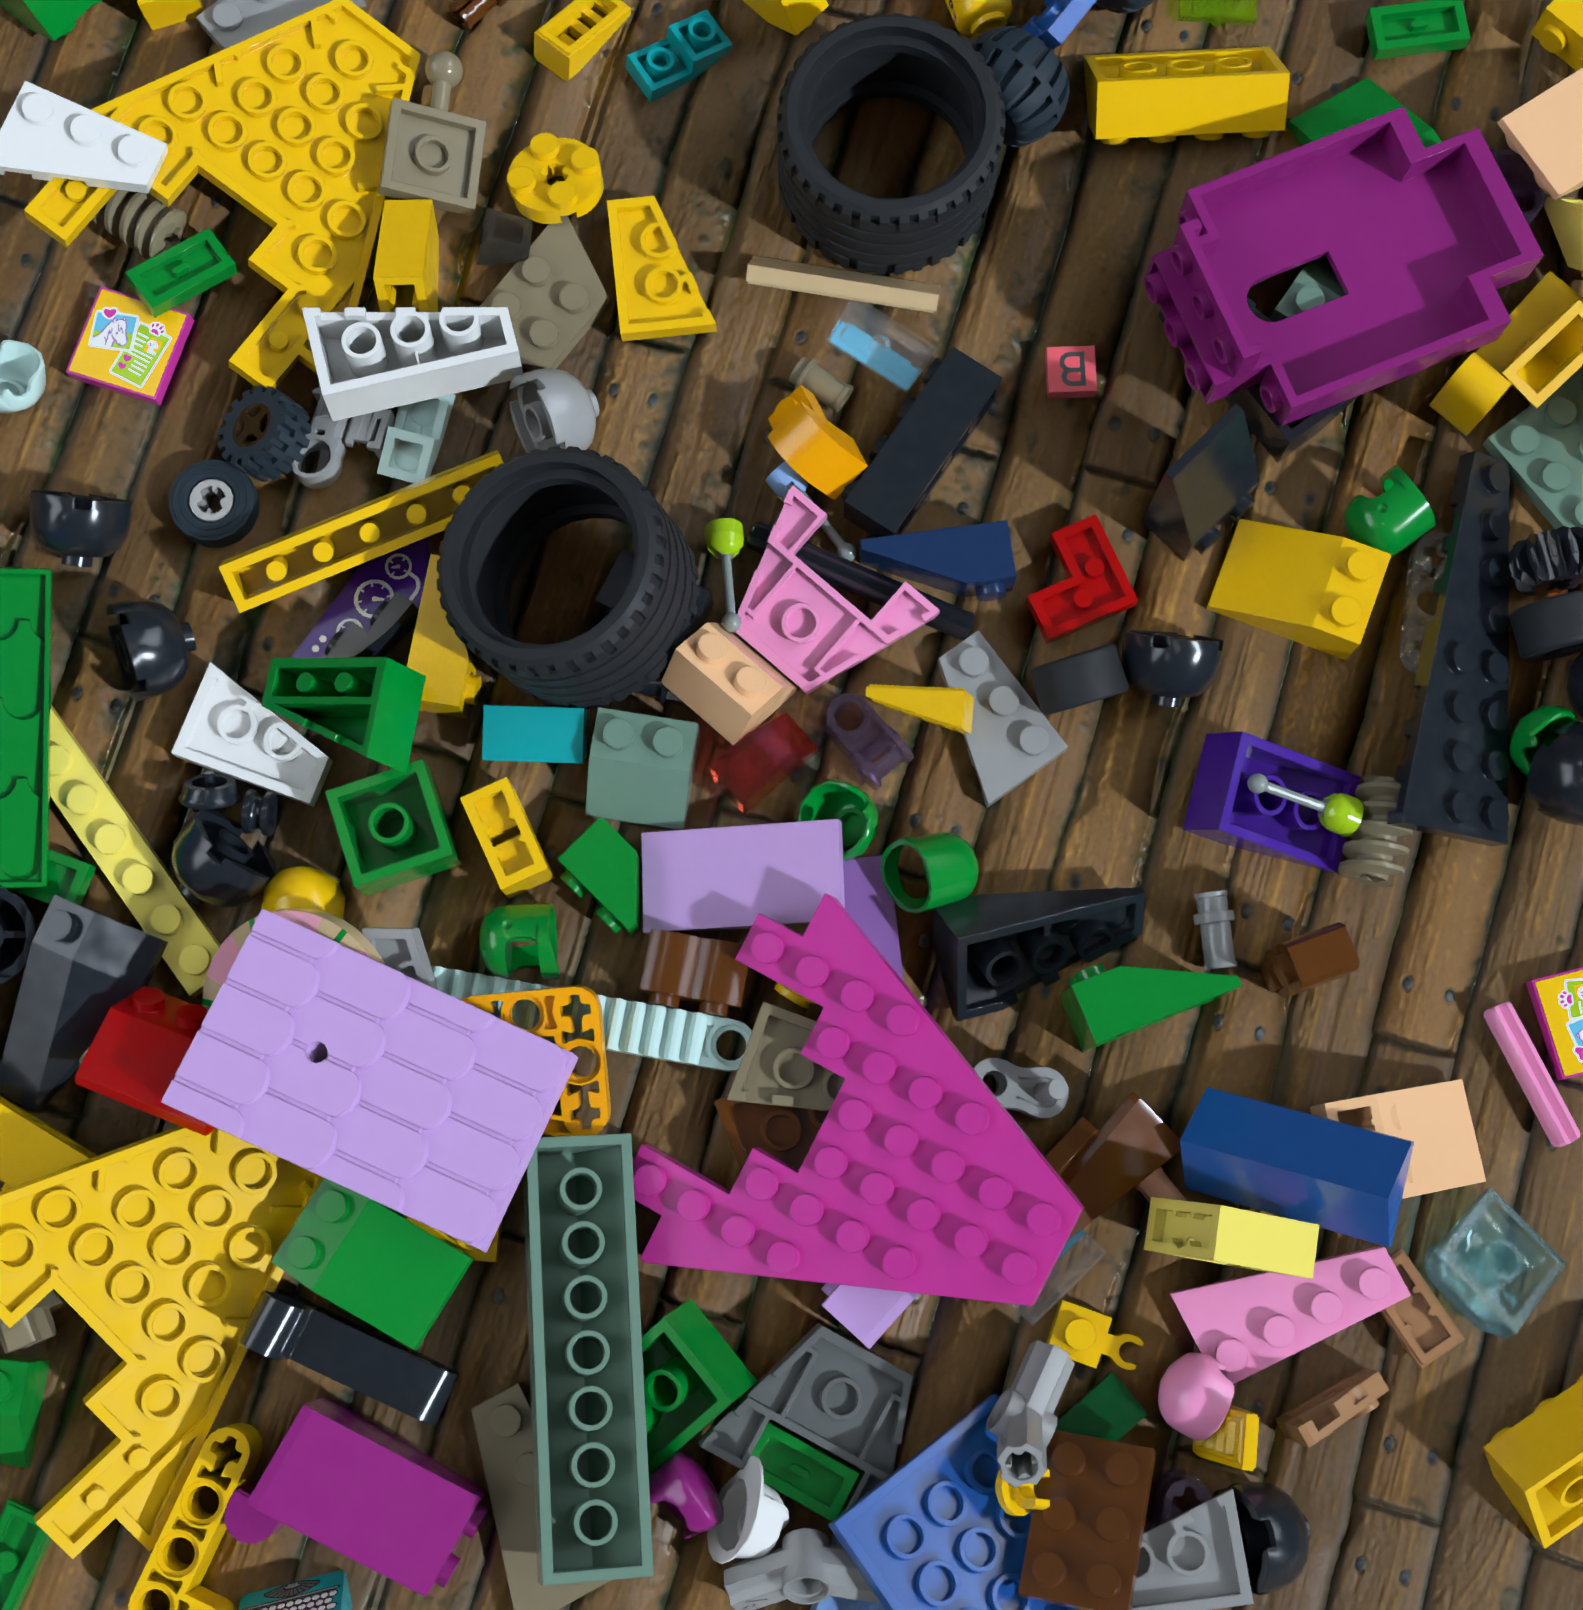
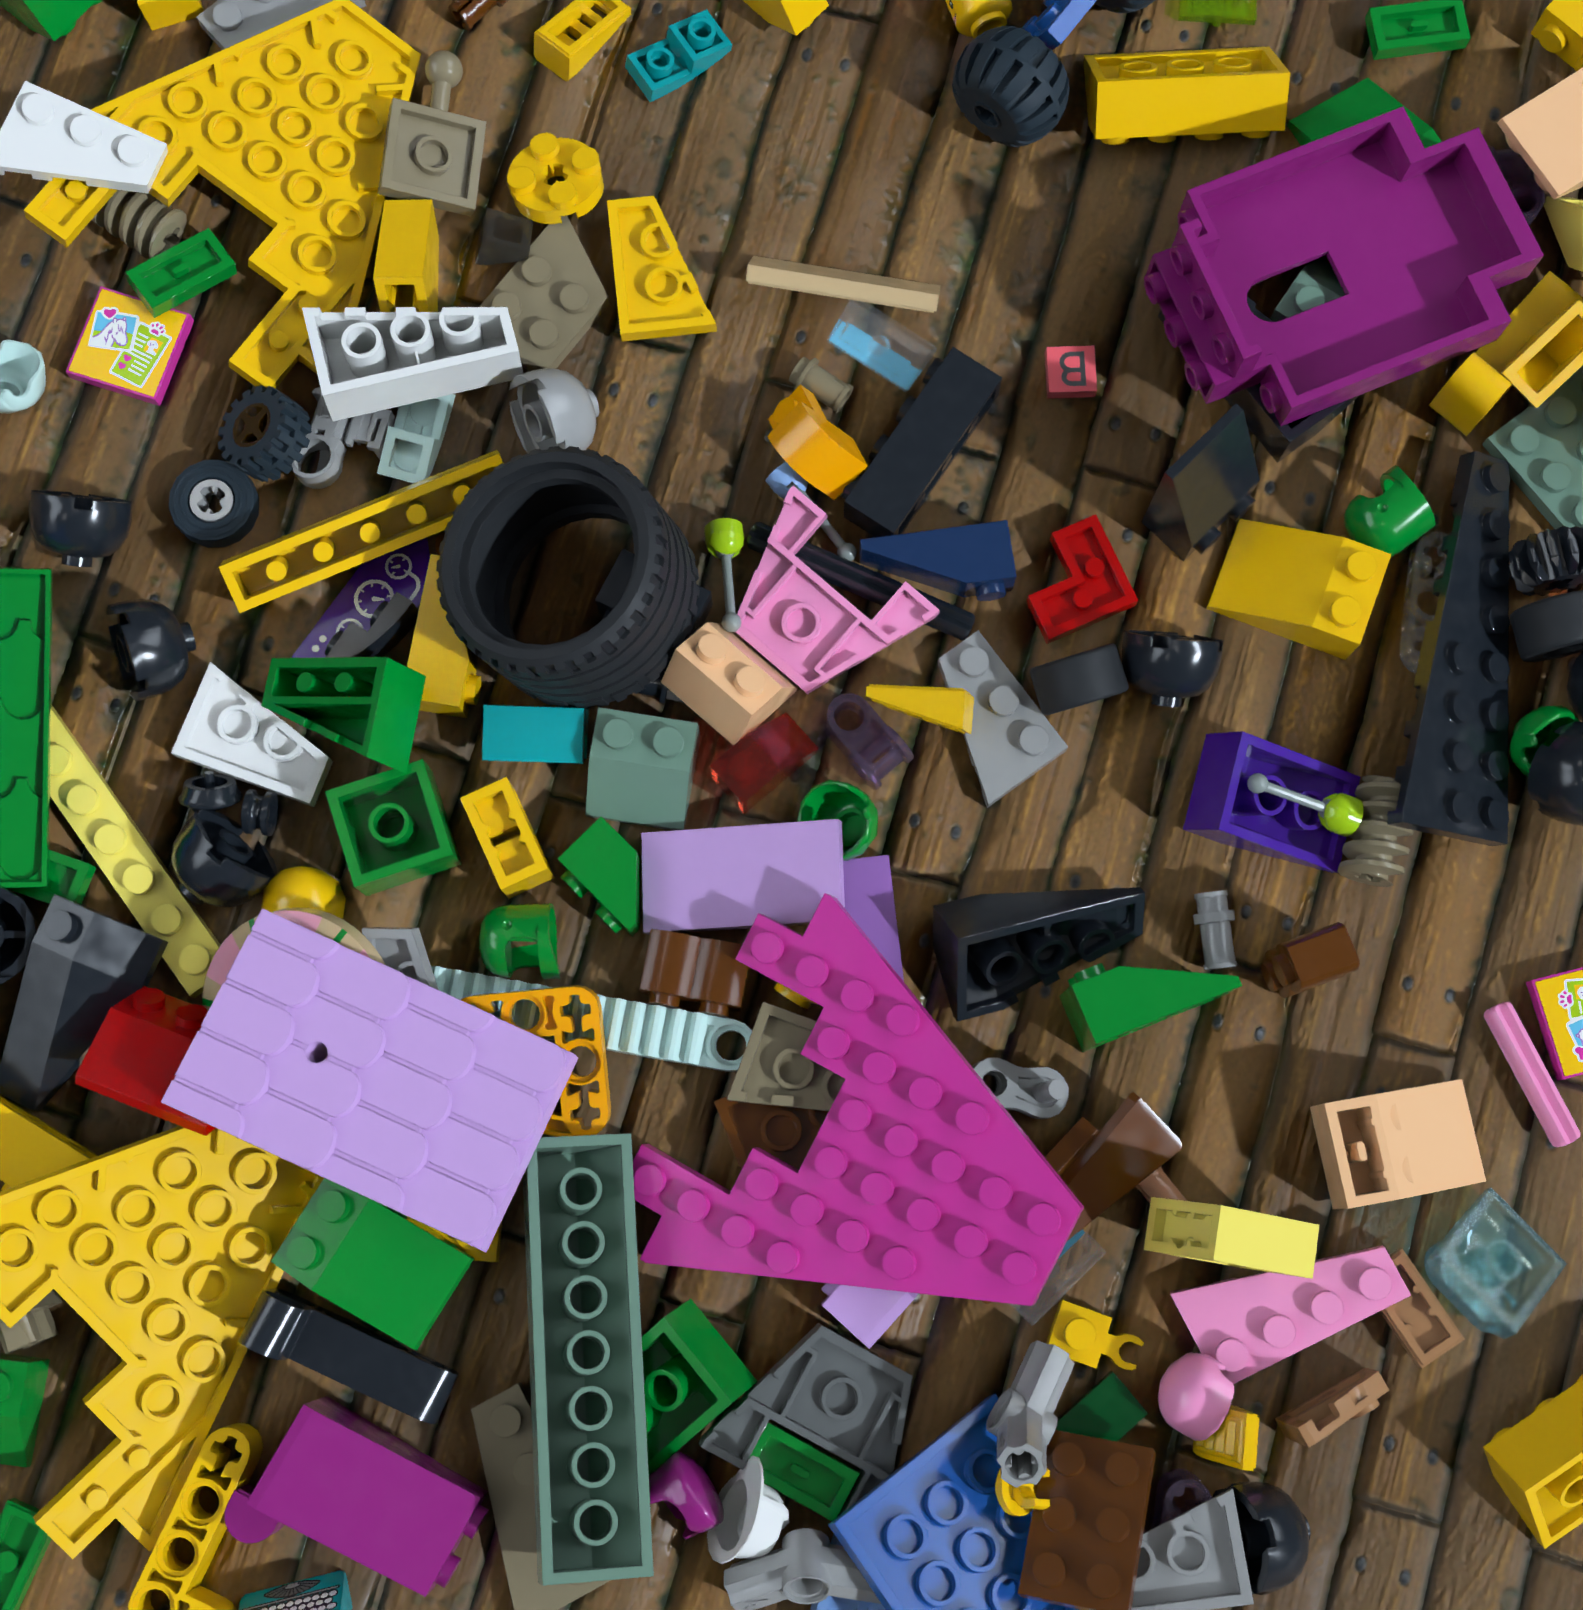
(906, 61): black tyre -> none
(947, 865): green helmet -> none
(1296, 1165): blue slope -> none

